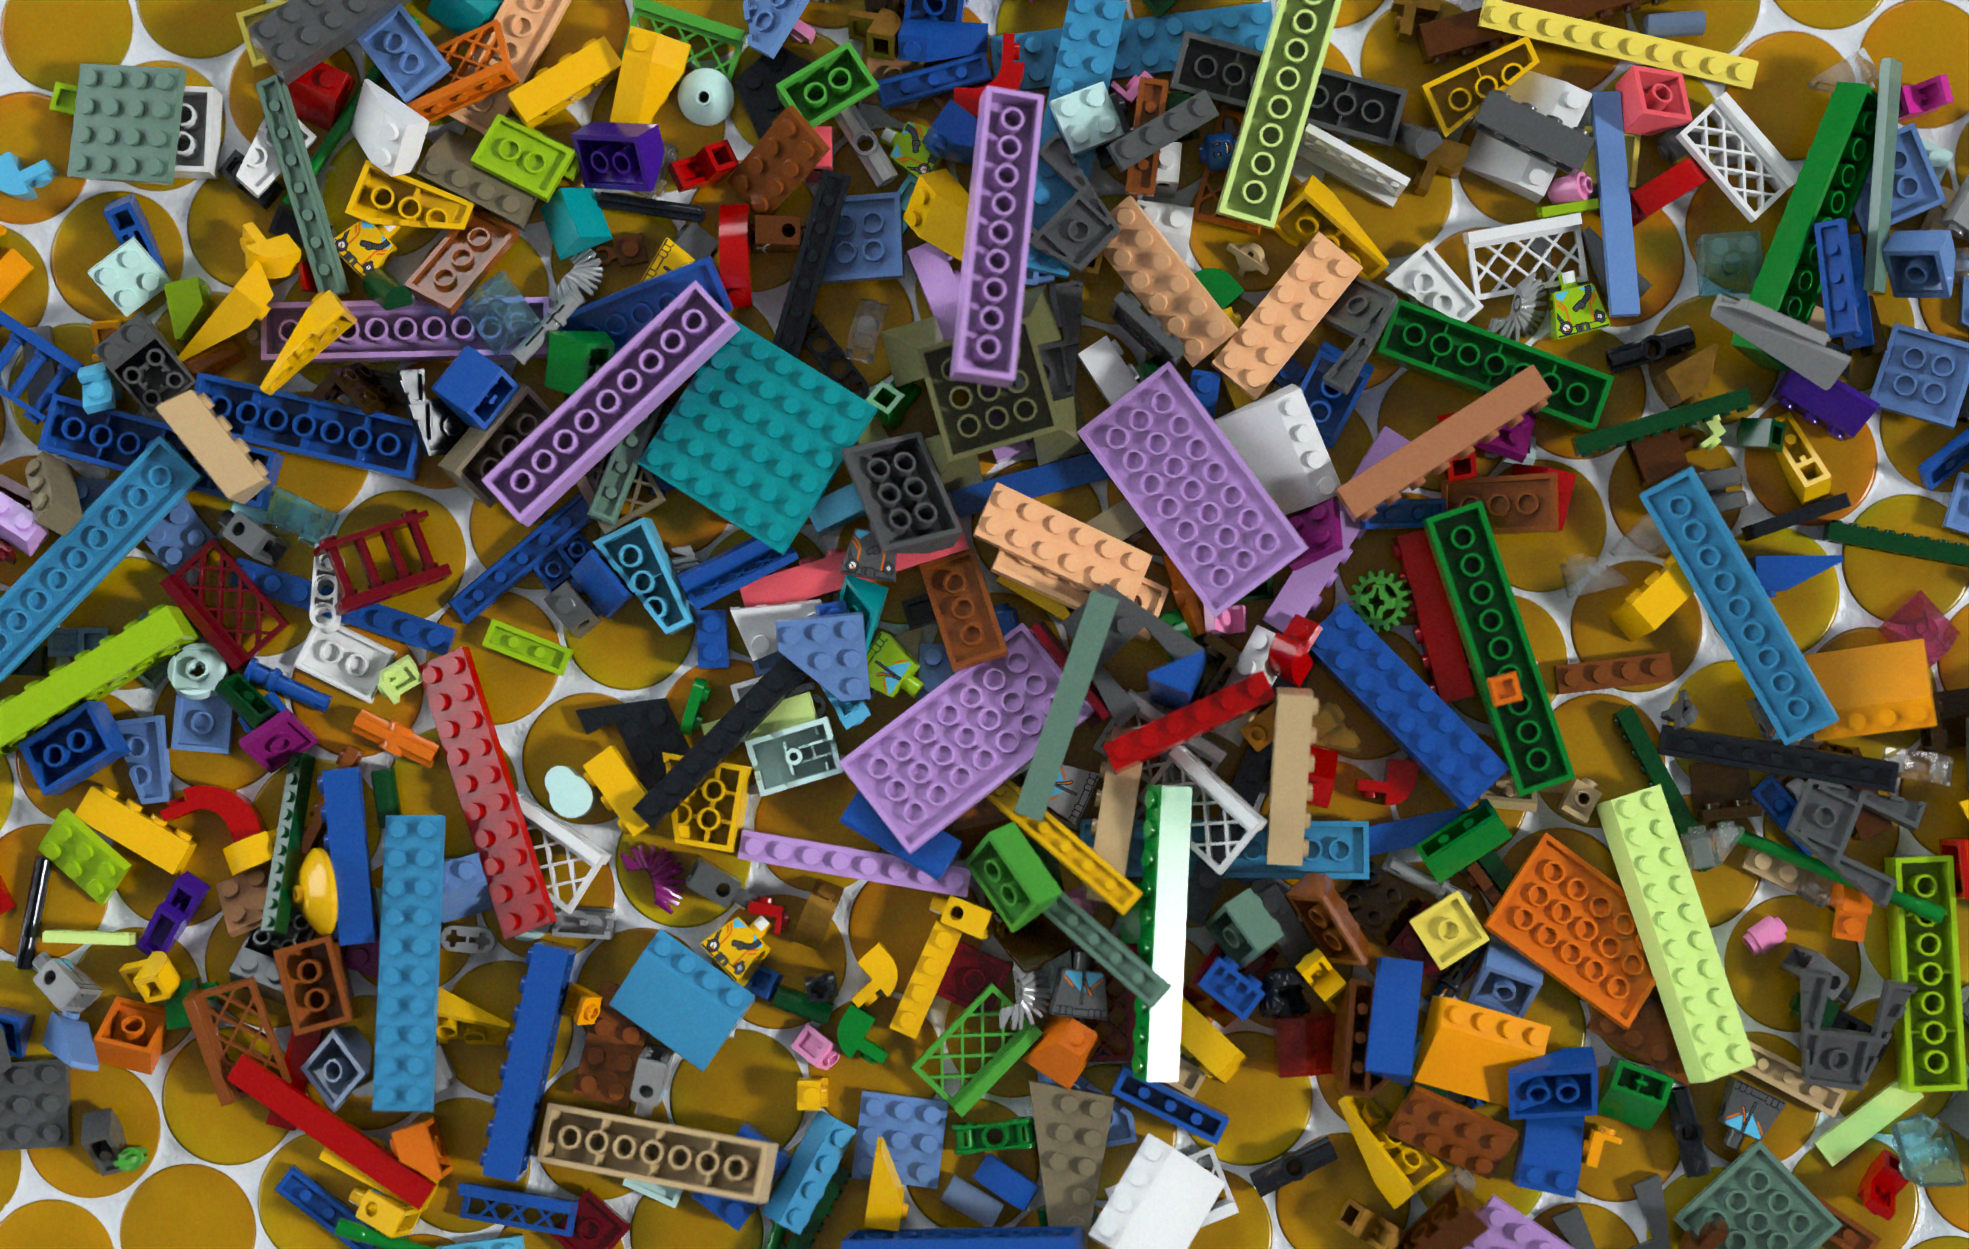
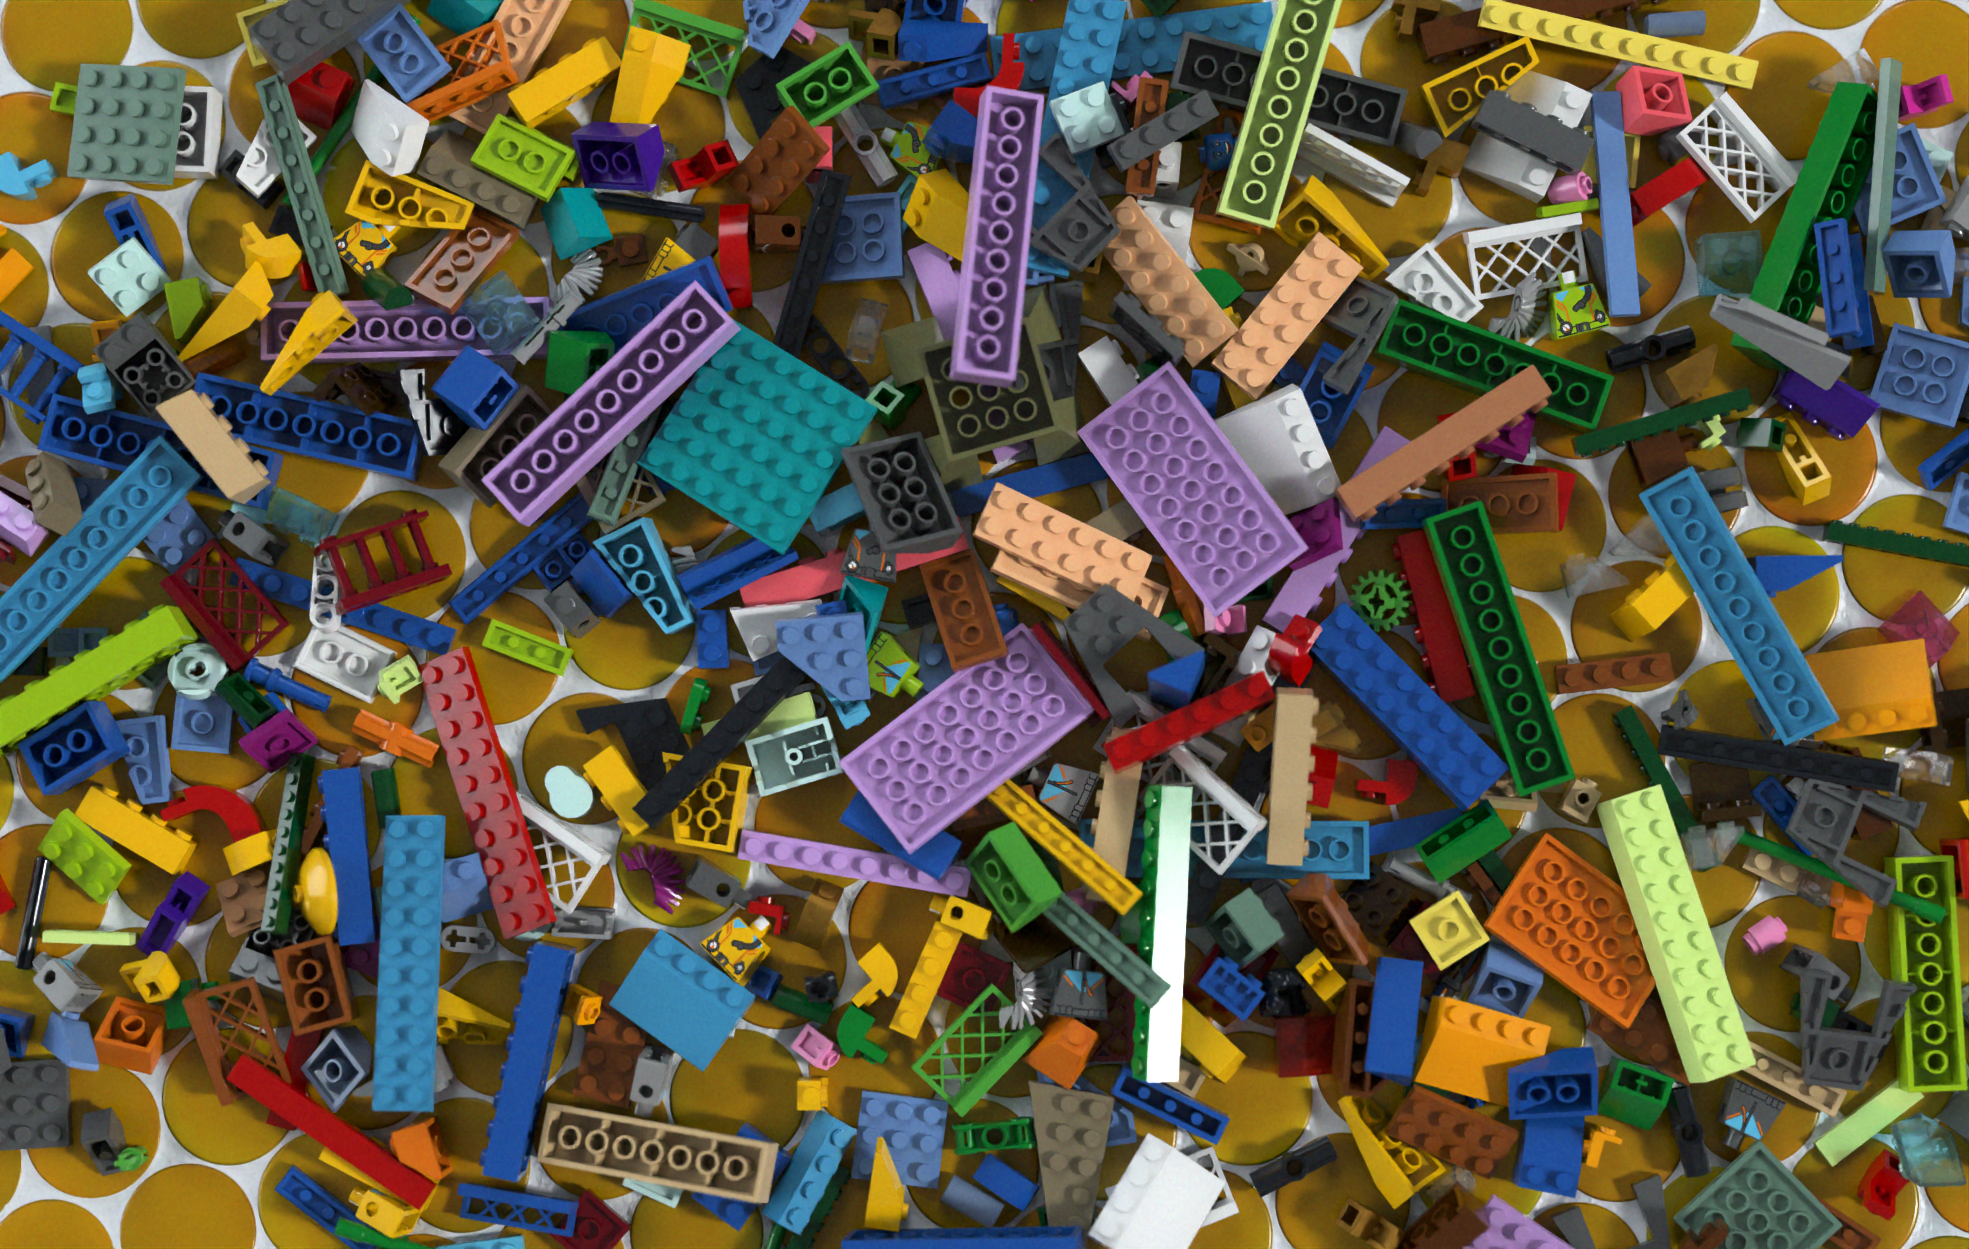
(720, 96): light aqua dish -> none
(1066, 705): sand green tile -> none
(1504, 689): orange tile -> none
(1796, 516): black beam -> none

